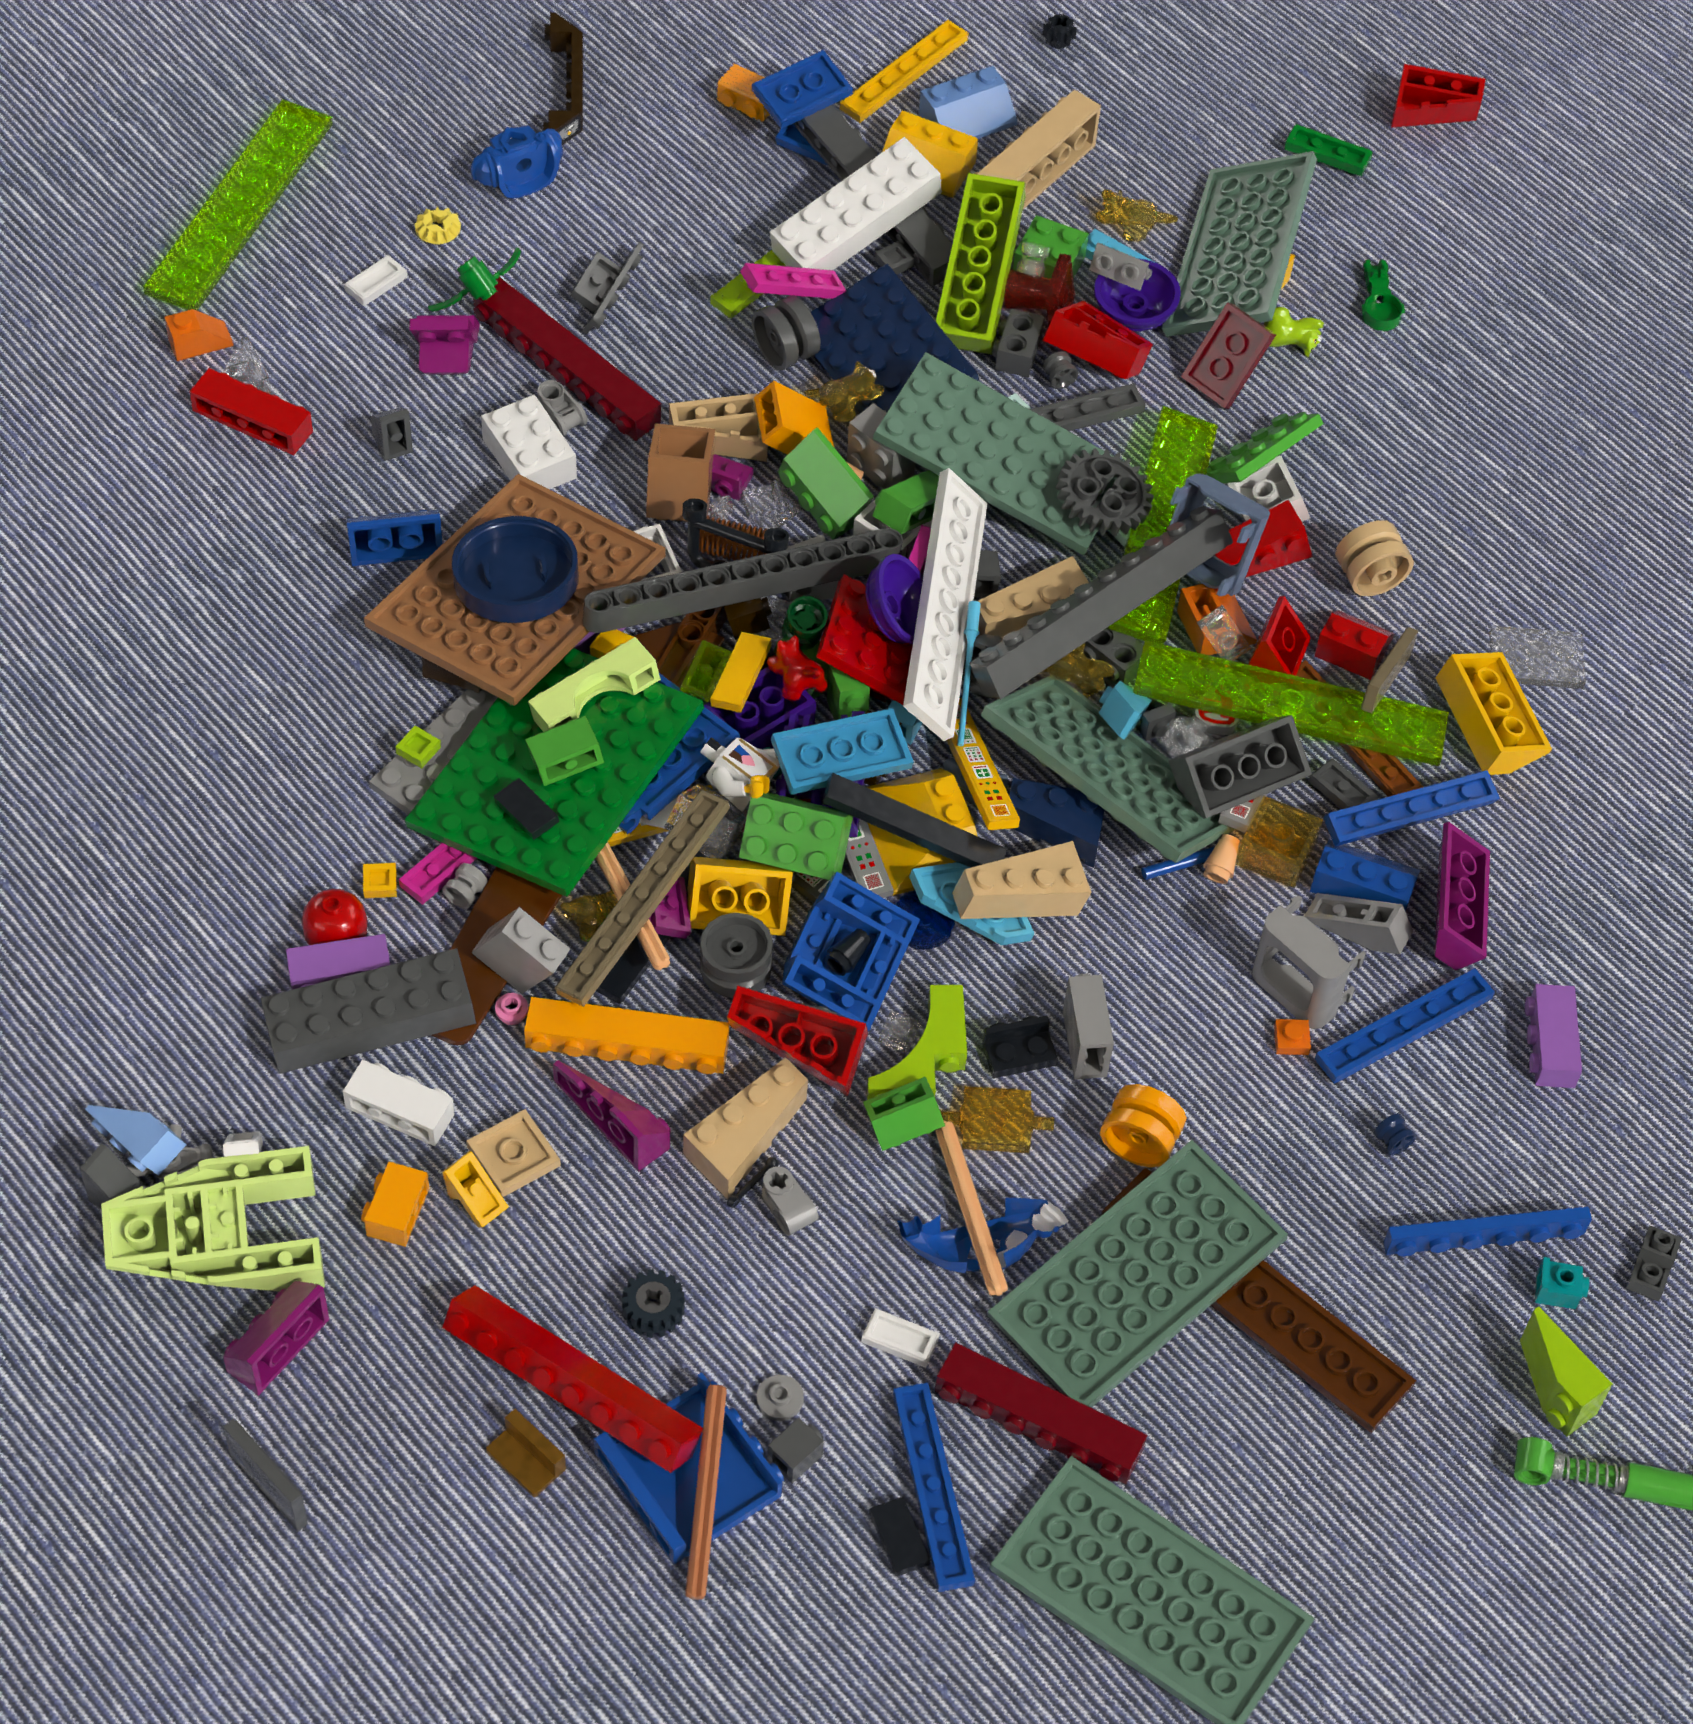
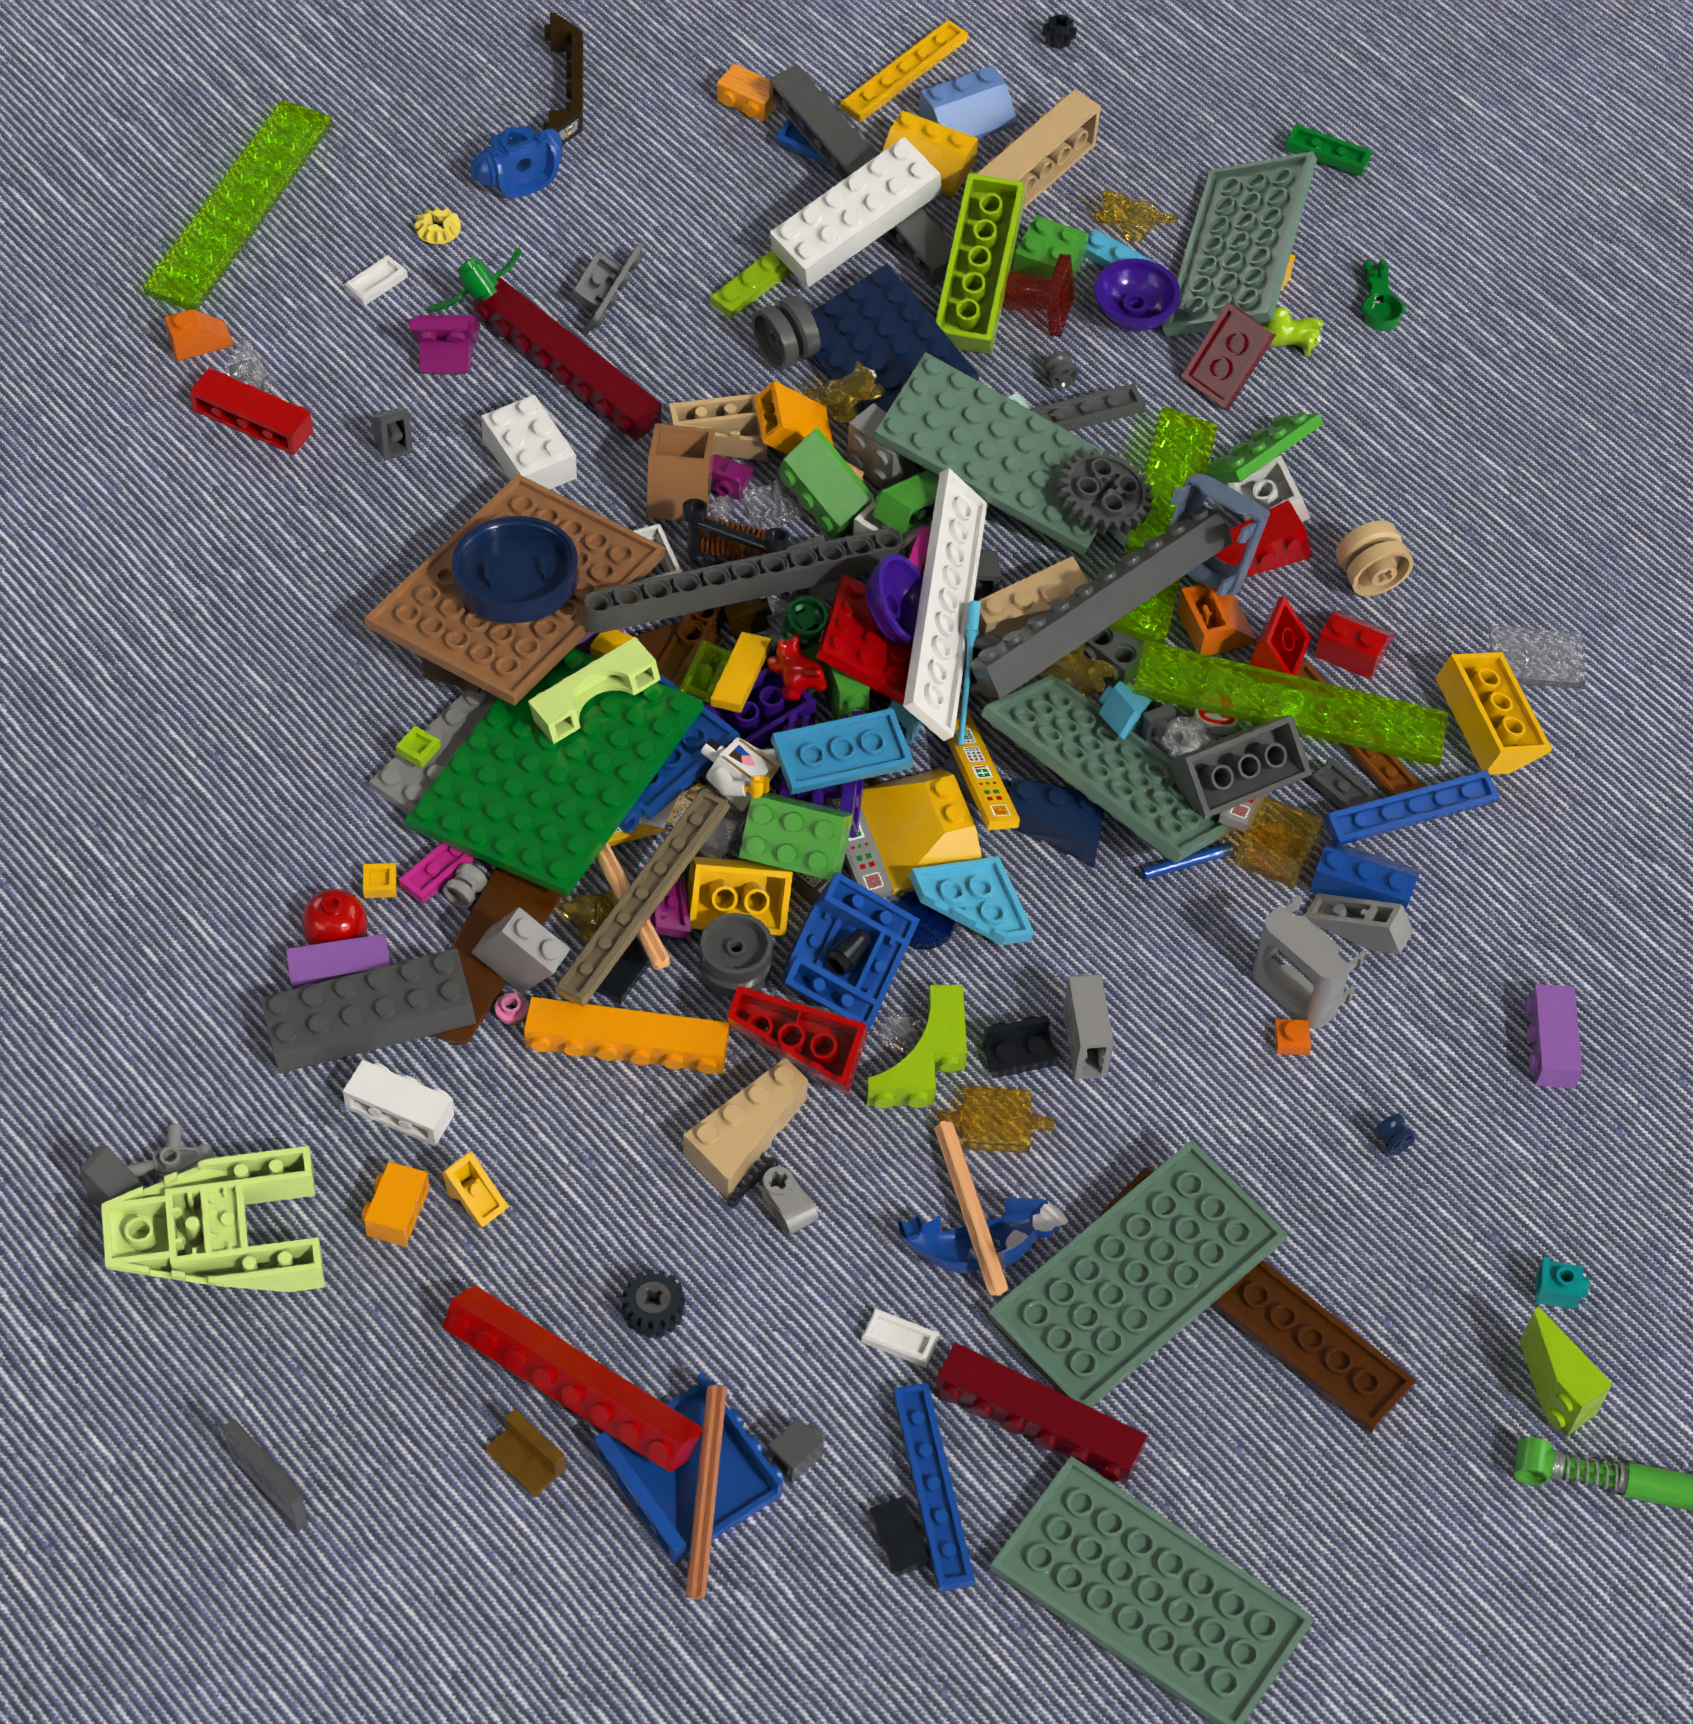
(141, 1134): light blue slope -> none
(243, 1143): white tile -> none
(277, 1335): magenta slope -> none
(394, 537): blue slope -> none
(513, 1153): tan plate -> none
(526, 808): black tile -> none
(561, 406): light grey piece -> none
(564, 750): bright green brick -> none
(623, 1122): magenta wedge -> none
(780, 1397): light grey piece -> none
(792, 281): dark pink plate -> none
(802, 89): blue tile -> none
(896, 257): dark grey plate -> none
(904, 1113): bright green brick -> none
(910, 823): black tile -> none
(1019, 342): dark grey brick -> none
(1025, 886): tan wedge -> none
(1031, 265): clear wheel -> none
(1098, 339): red wedge -> none
(1119, 266): light grey hinge -> none
(1143, 1125): light orange wheel -> none
(1222, 860): light nougat cone -> none
(1224, 634): clear plate -> none
(1389, 669): dark tan tile -> none
(1404, 1026): blue plate -> none
(1436, 97): red wedge -> none
(1461, 899): magenta slope -> none
(1487, 1230): blue plate -> none
(1654, 1263): dark grey slope -> none

